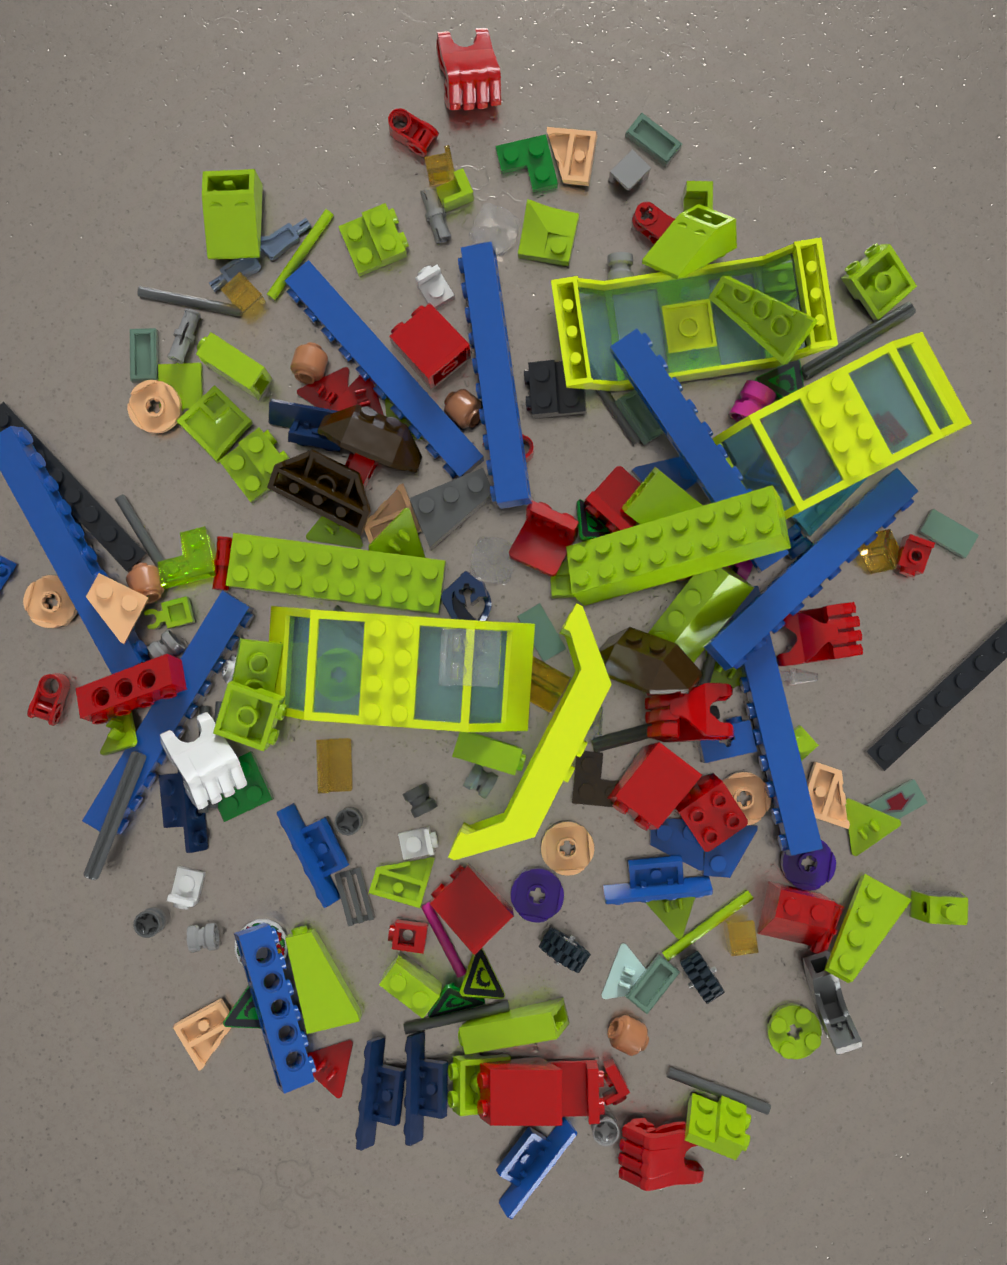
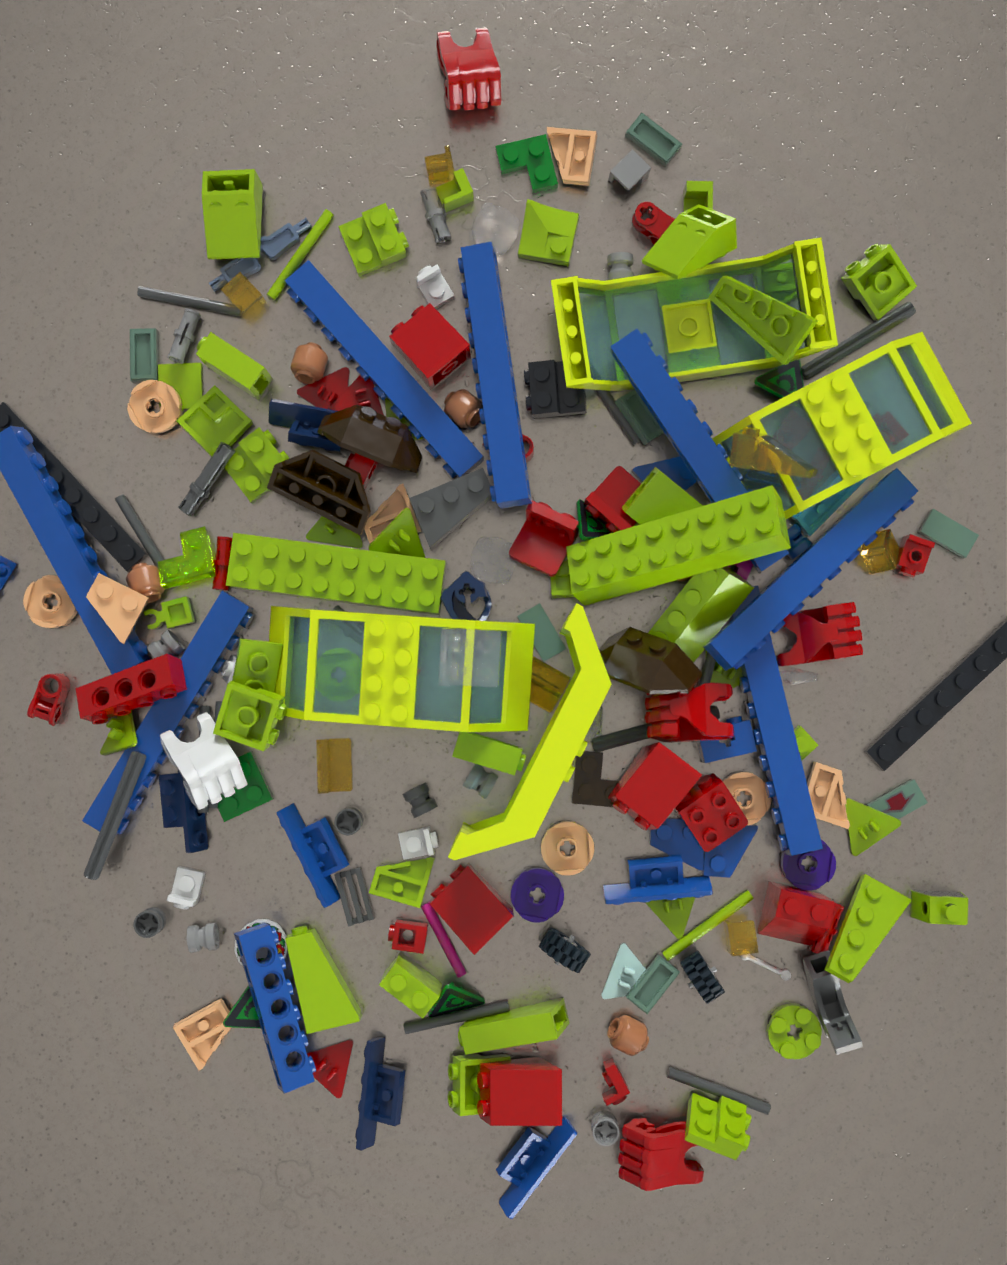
(210, 473): none -> dark grey pin
(415, 135): red piece -> none
(425, 1088): dark blue bracket -> none
(480, 979): black piece -> none
(581, 1089): red bracket -> none
(753, 398): dark pink wheel -> none
(766, 454): none -> clear yellow slope
(784, 973): none -> white hinge

